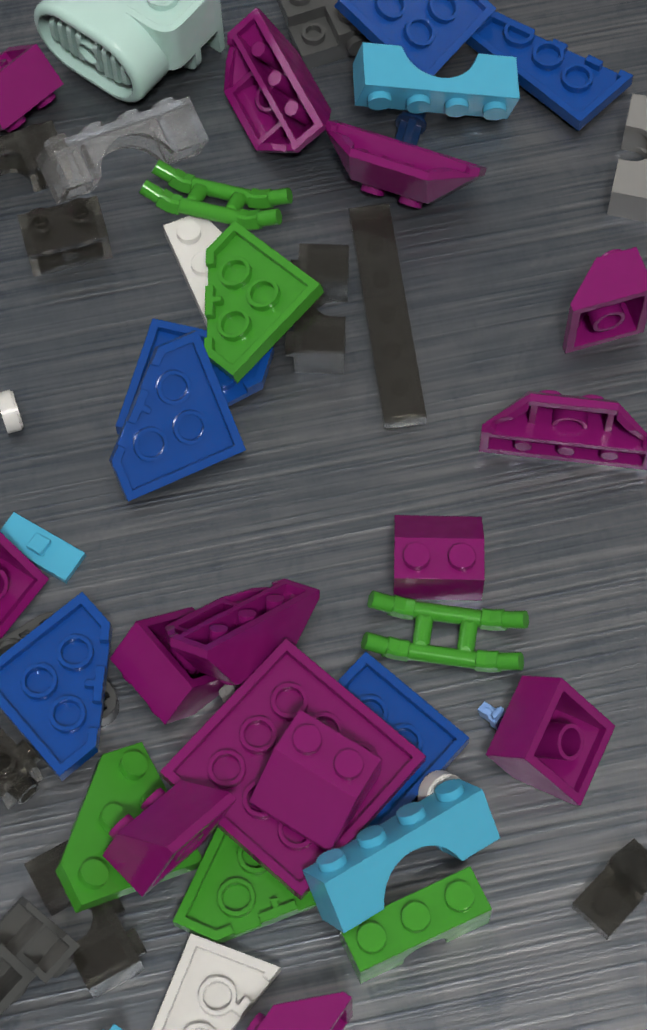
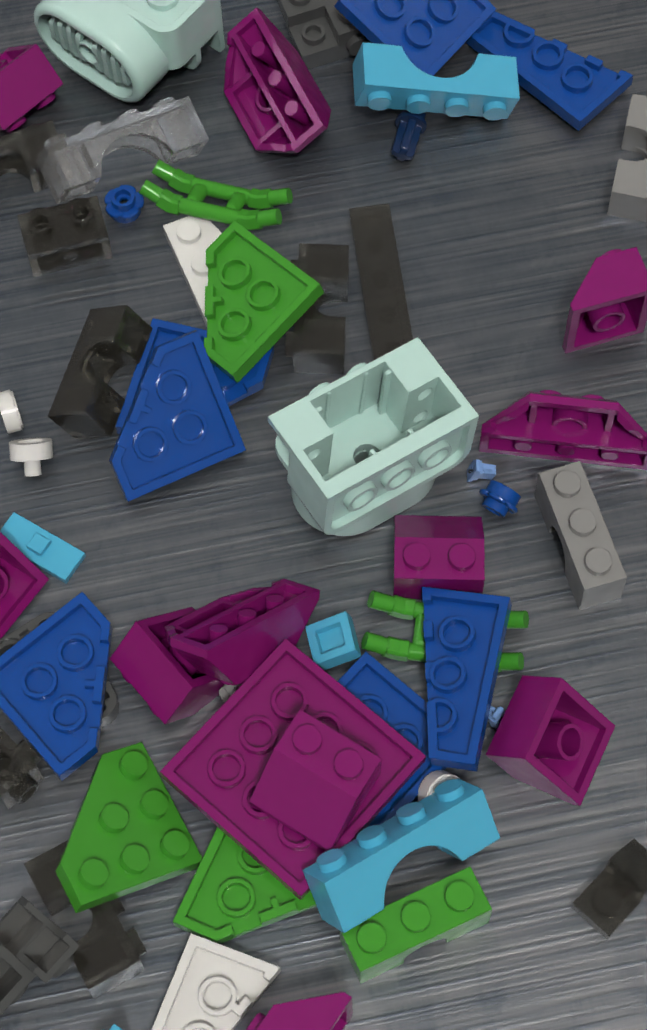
(31, 452): none -> white tile
(108, 341): none -> clear smoke arch
(127, 211): none -> blue plate
(165, 832): magenta slope -> none
(333, 641): none -> medium azure plate
(373, 440): none -> light aqua brick
(399, 166): magenta wedge -> none
(461, 669): none -> blue wing
(480, 470): none -> light blue piece
(499, 499): none -> blue plate
(589, 552): none -> light grey arch

